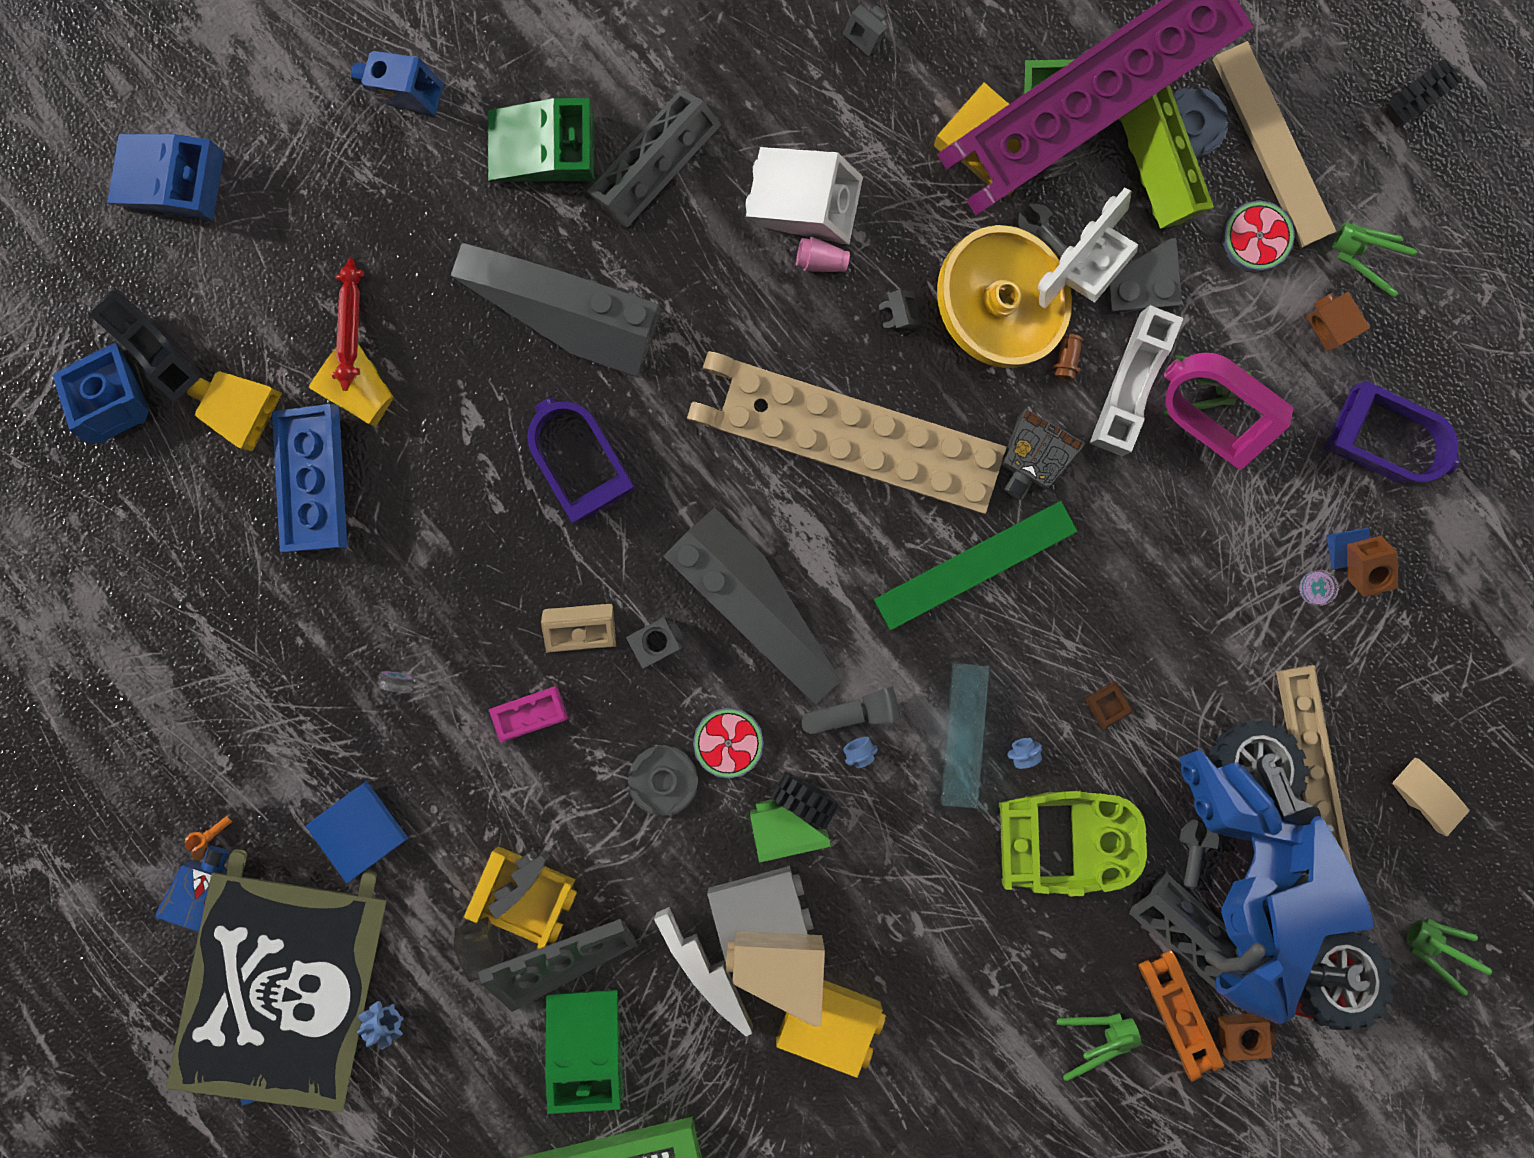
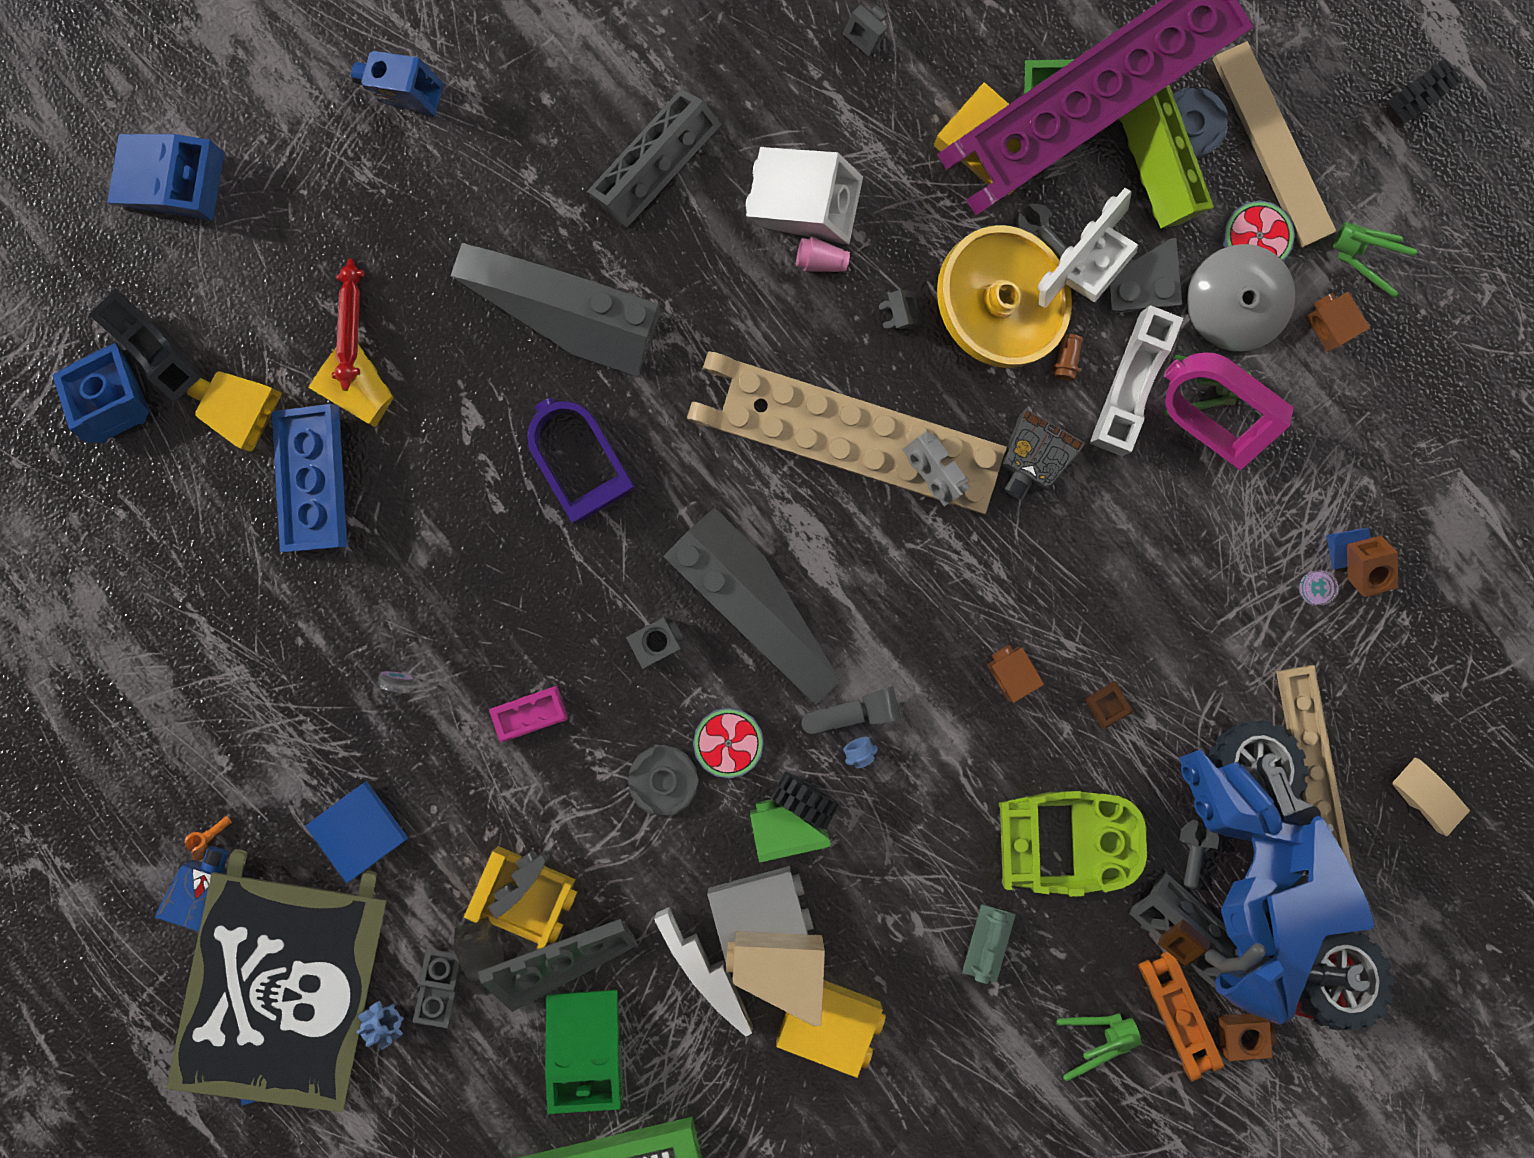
(437, 990): none -> dark grey slope
(542, 141): slope -> none
(578, 628): tan slope -> none
(926, 456): none -> light grey hinge
(965, 735): clear light blue plate -> none
(975, 565): green tile -> none
(988, 944): none -> sand green hinge
(1014, 673): none -> dark orange brick
(1025, 753): medium blue plate -> none
(1184, 942): none -> reddish brown tile
(1217, 294): none -> light grey dish
(1353, 416): dark purple window -> none
(1427, 939): bright green plant -> none

